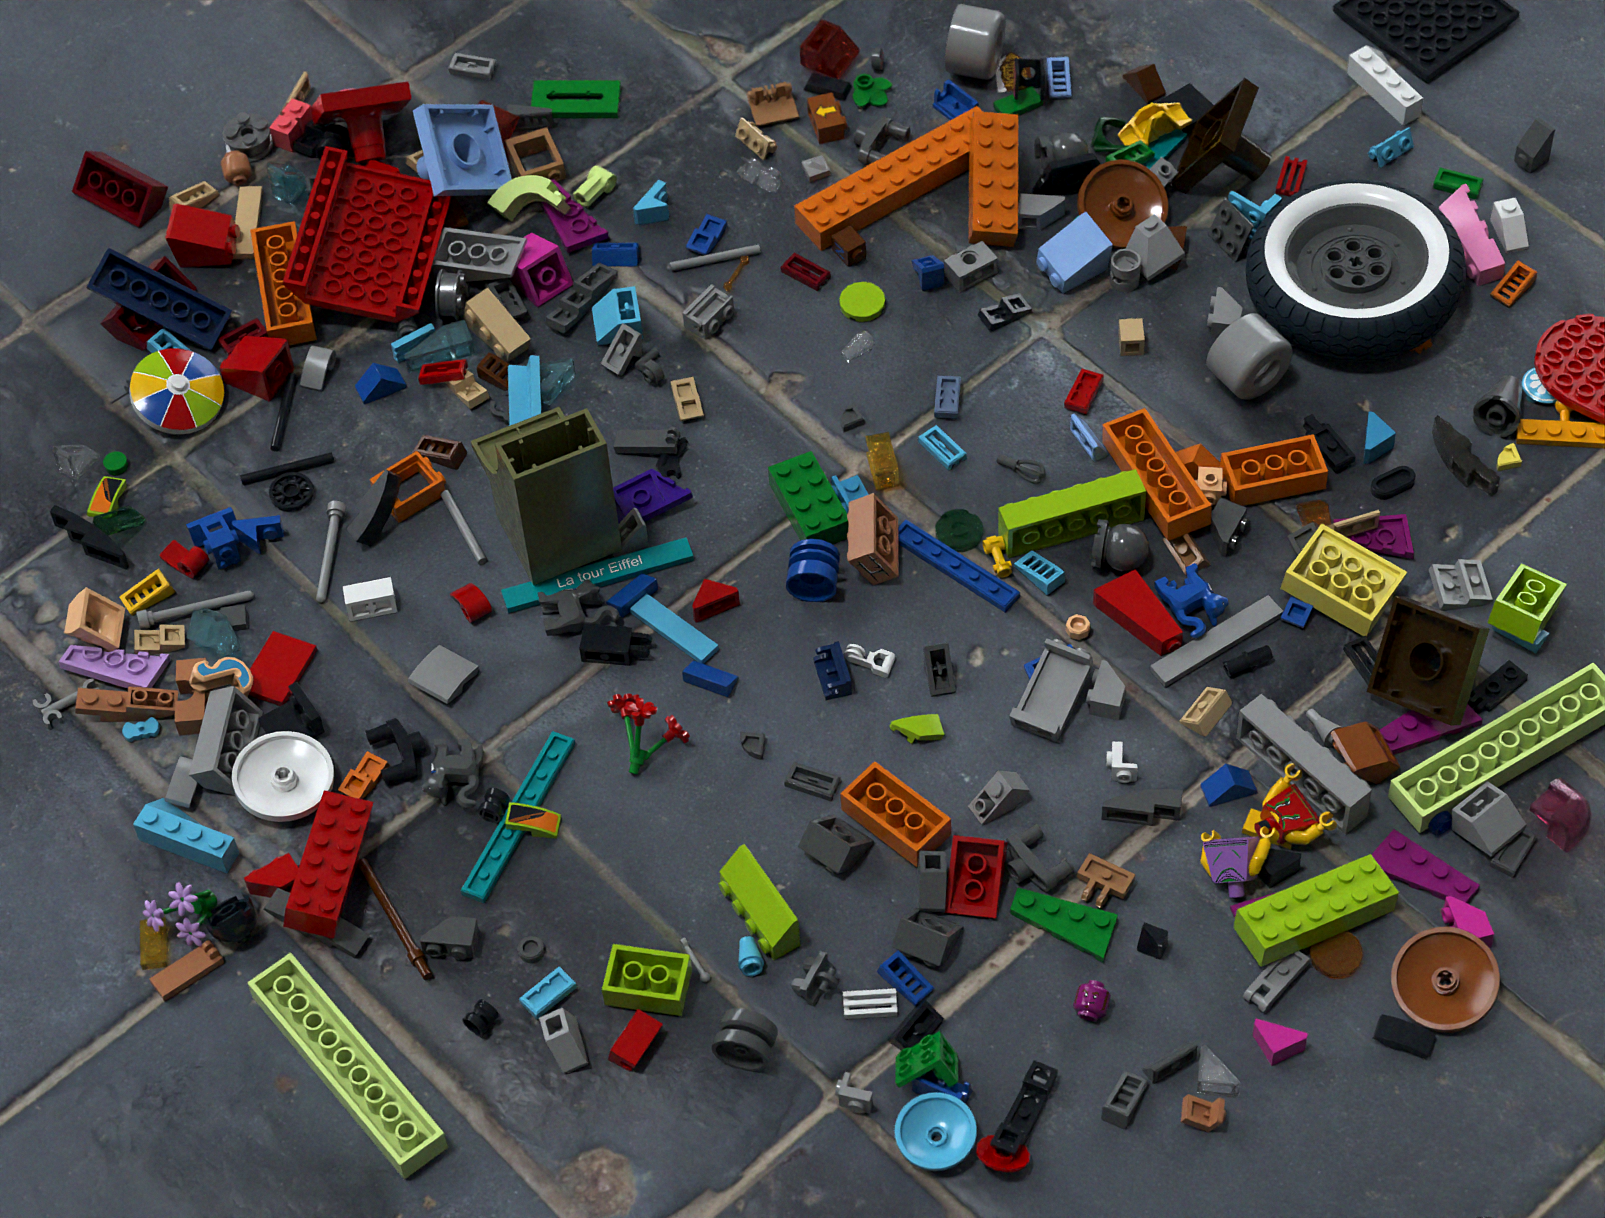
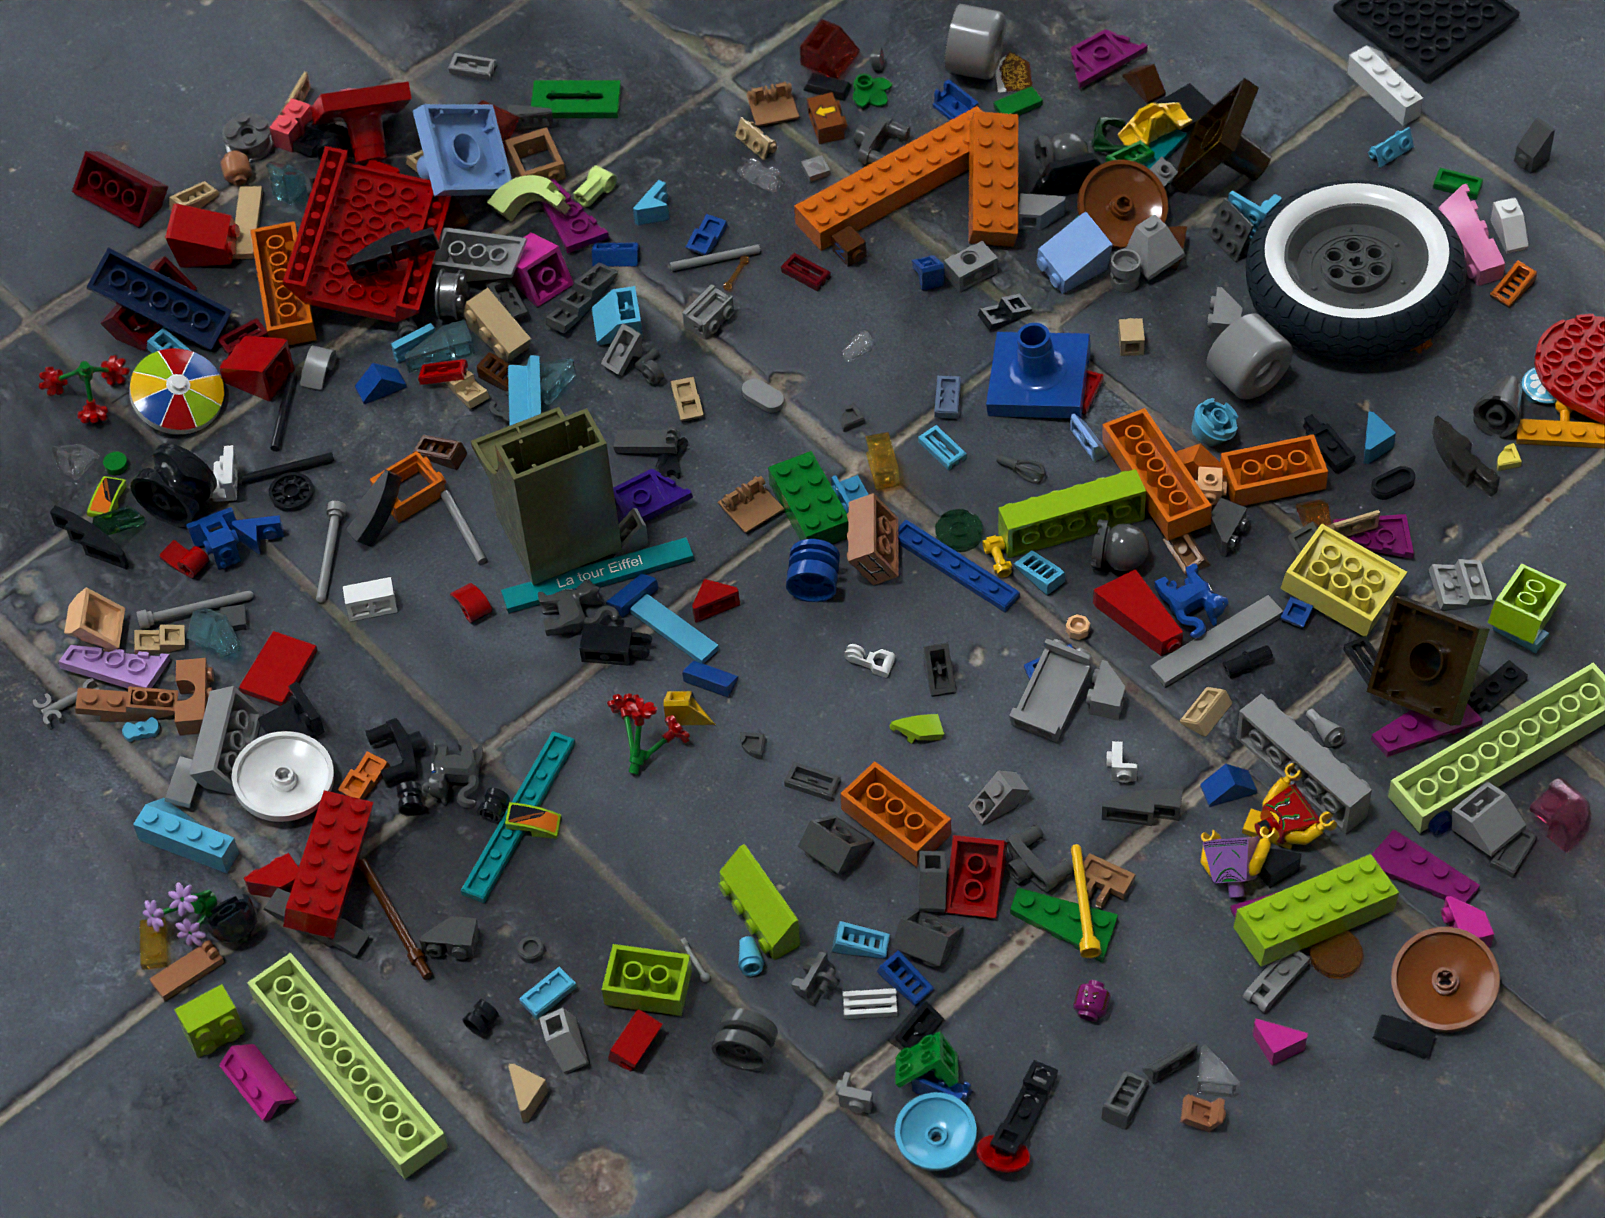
(111, 370): none -> red plant
(143, 586): yellow slope -> none
(174, 485): none -> black piece
(210, 1021): none -> lime brick
(224, 672): light nougat animal -> none
(227, 476): none -> white bracket
(256, 1080): none -> dark pink panel
(384, 252): none -> black slope
(410, 801): none -> black wheel
(443, 674): light grey slope -> none
(529, 1090): none -> tan slope
(685, 709): none -> yellow slope
(750, 504): none -> medium nougat hinge
(763, 395): none -> light grey tile
(832, 671): dark blue hinge -> none
(853, 931): none -> medium azure slope
(862, 301): lime tile -> none
(1036, 80): black piece -> none
(1038, 373): none -> blue piece
(1058, 63): light blue slope -> none
(1089, 944): none -> yellow piece
(1102, 55): none -> magenta wing
(1152, 941): black slope -> none
(1214, 422): none -> medium azure cone
(1294, 164): red tile -> none
(1365, 751): dark orange slope -> none

